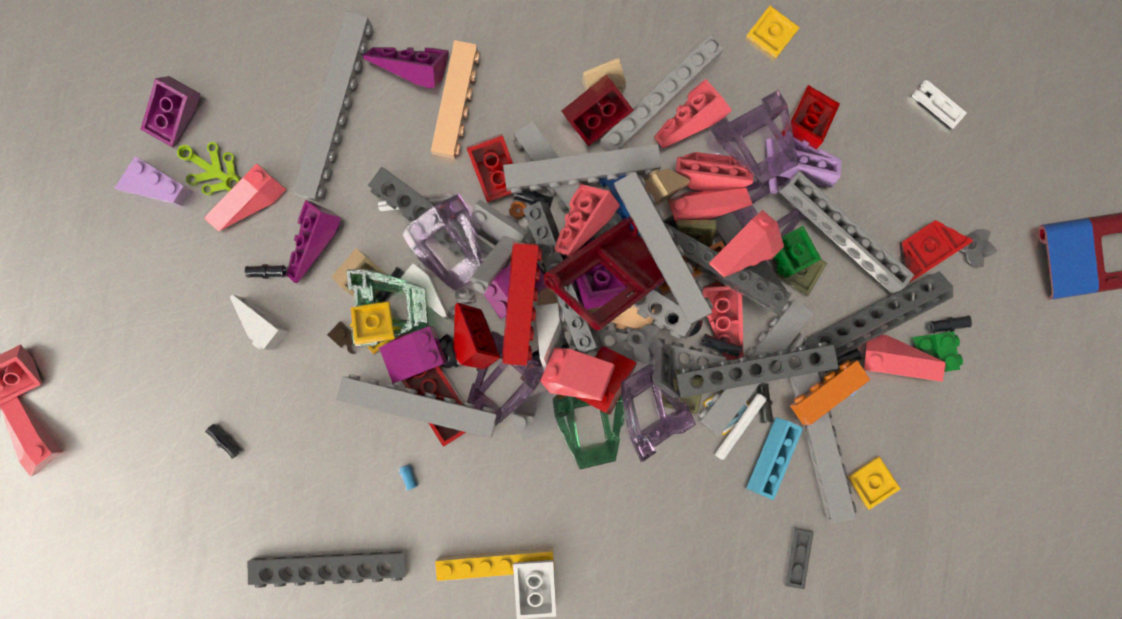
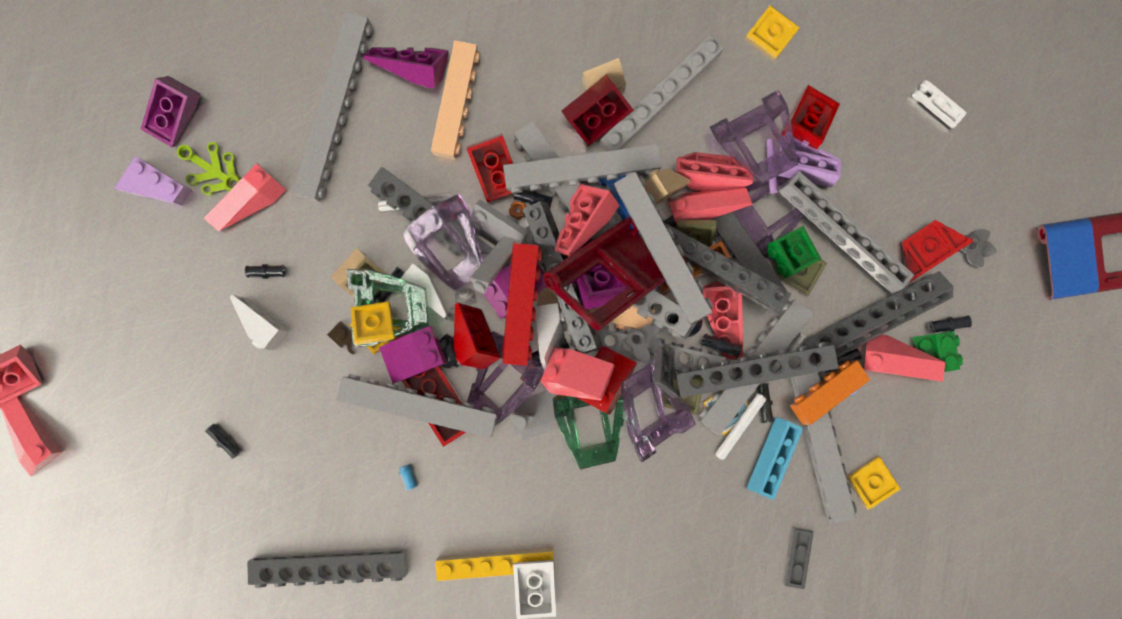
(315, 232): magenta wedge -> none
(699, 112): coral wedge -> none
(754, 243): coral wedge -> none

